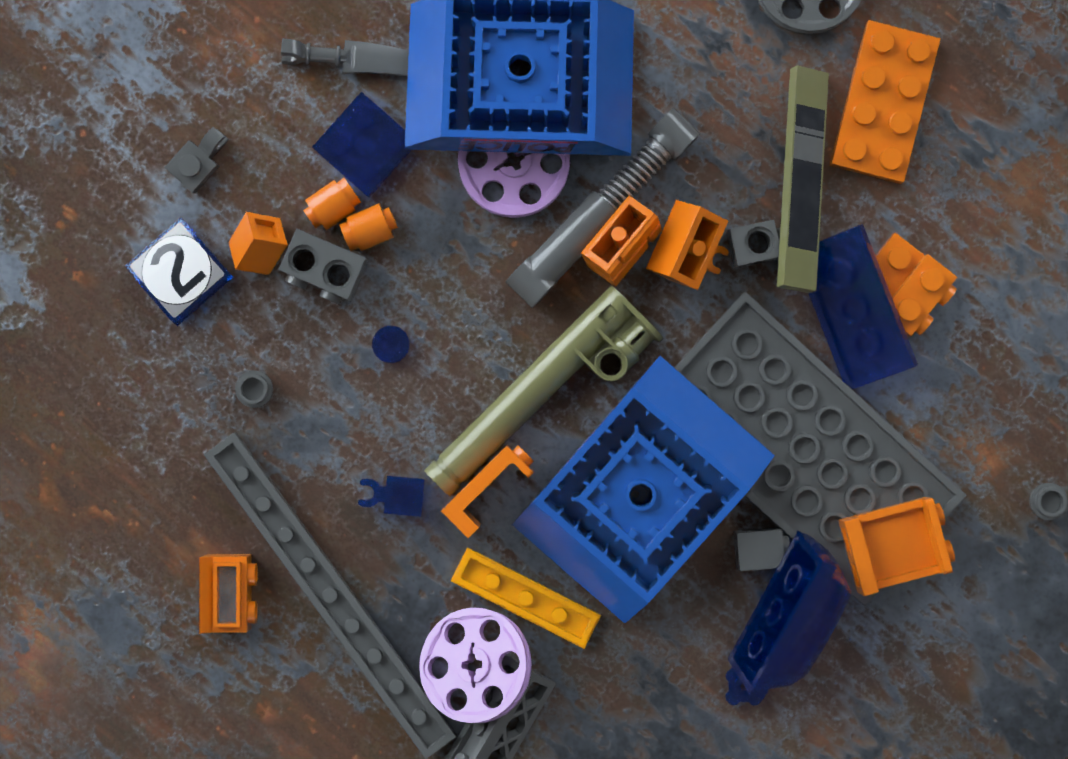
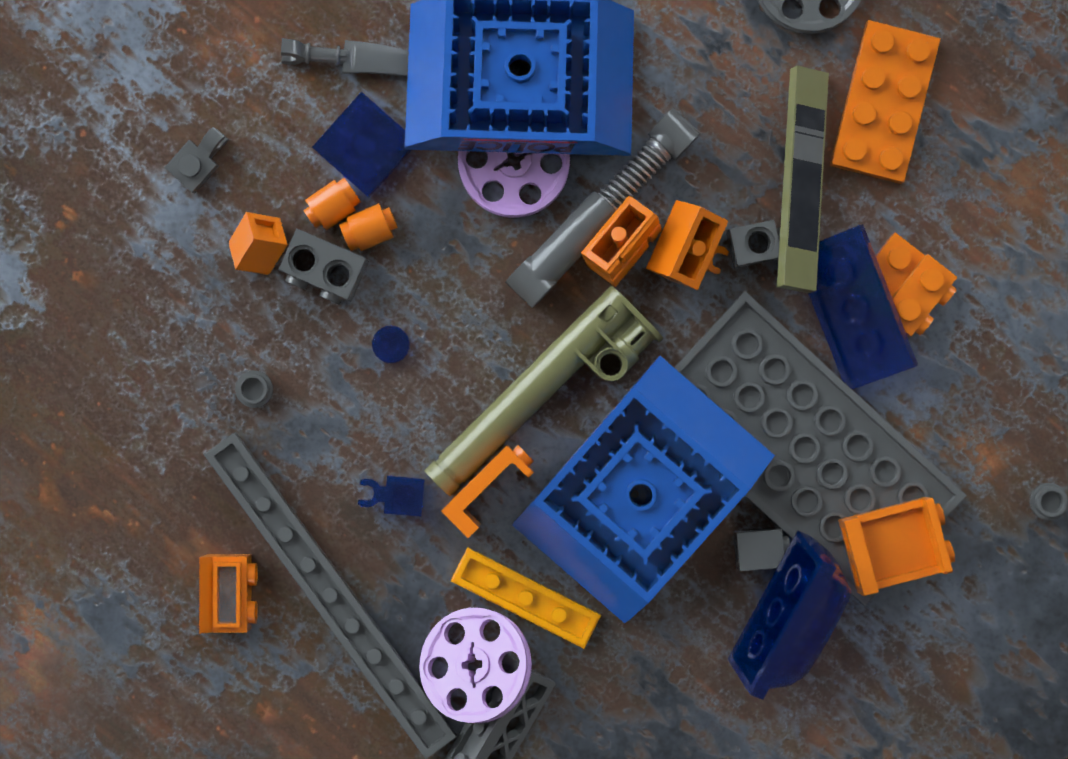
(179, 271): slope -> none
(735, 692): clear blue plate -> none

